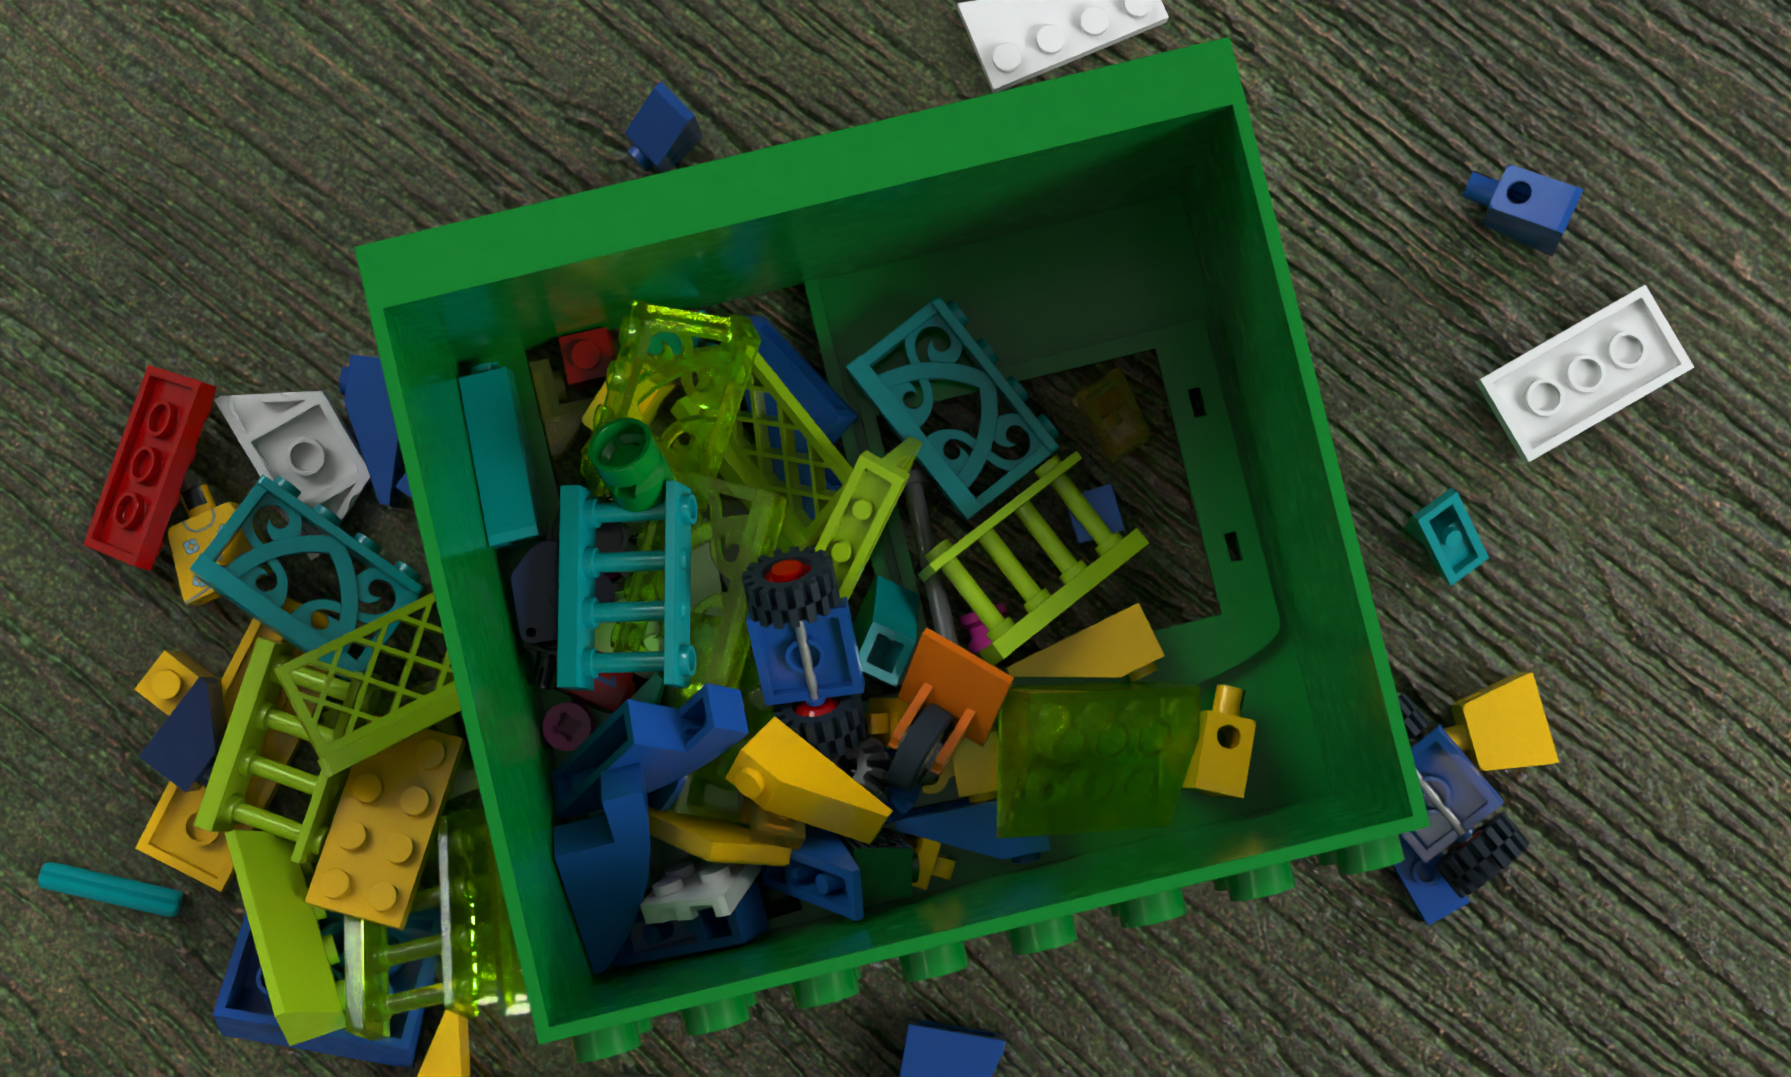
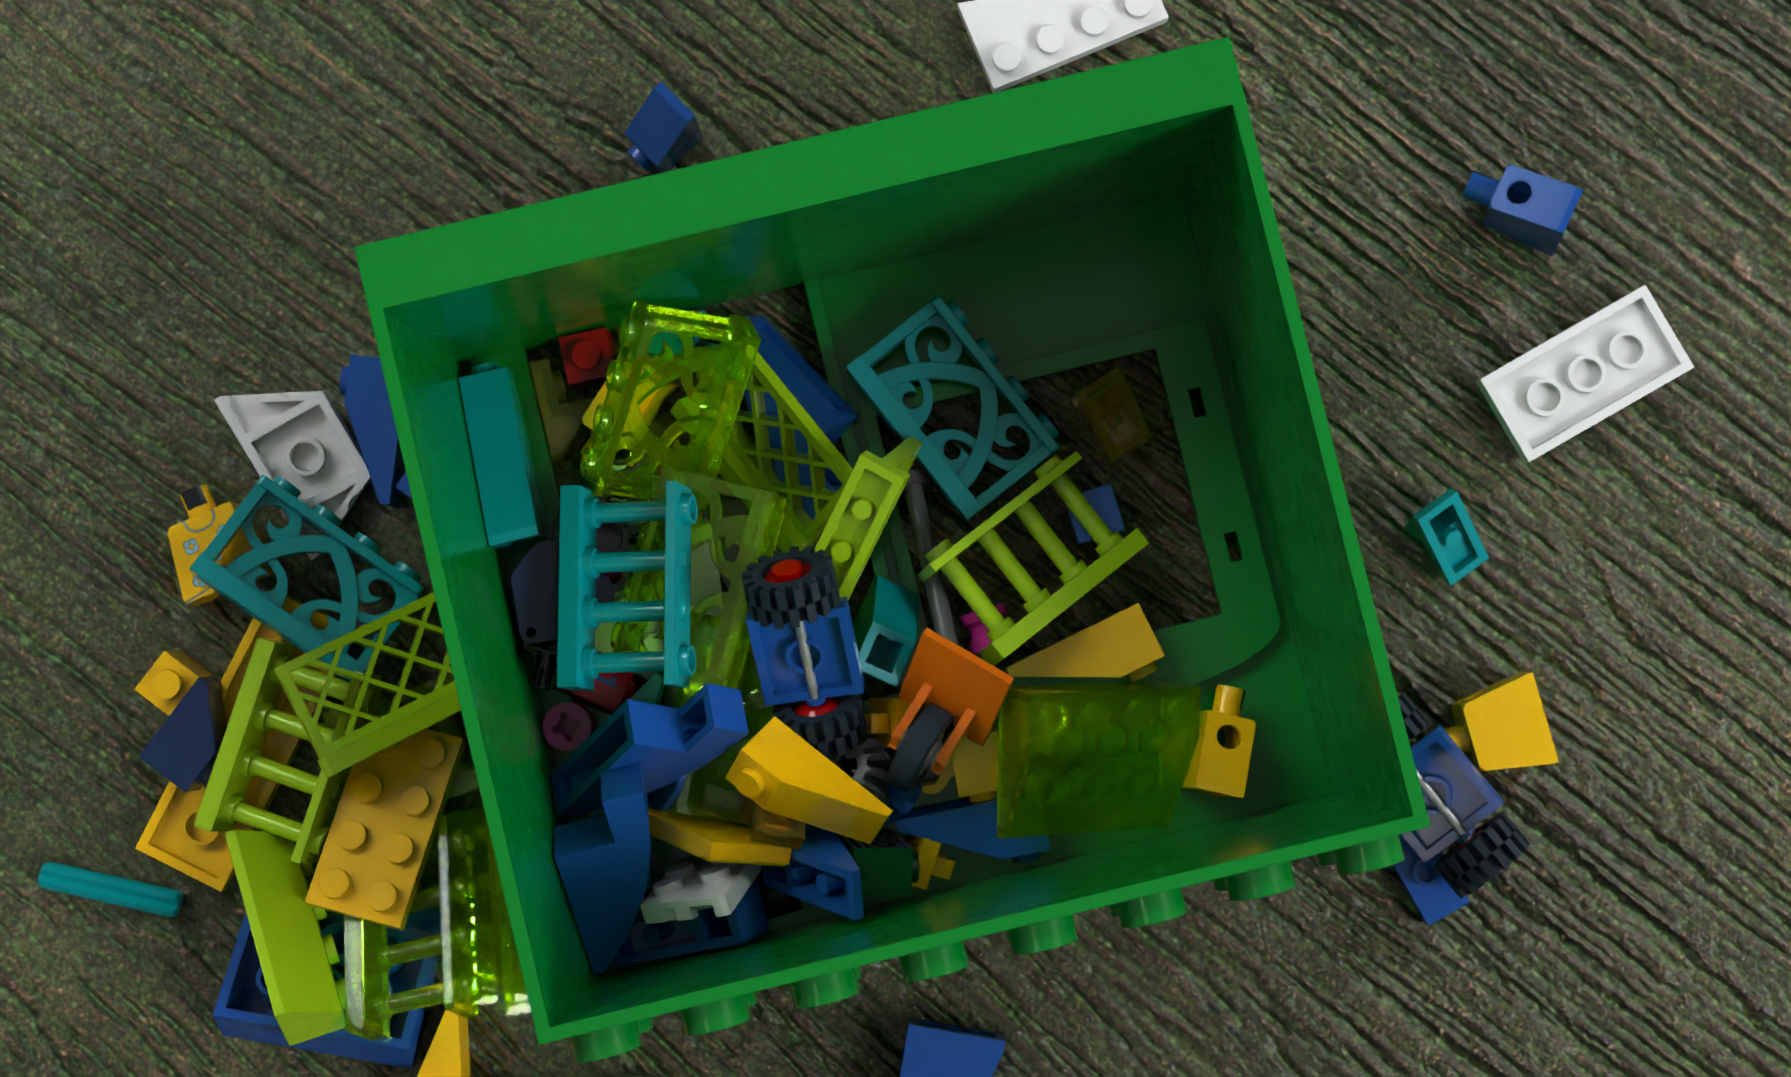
(150, 467): red plate -> none
(630, 464): green wheel -> none

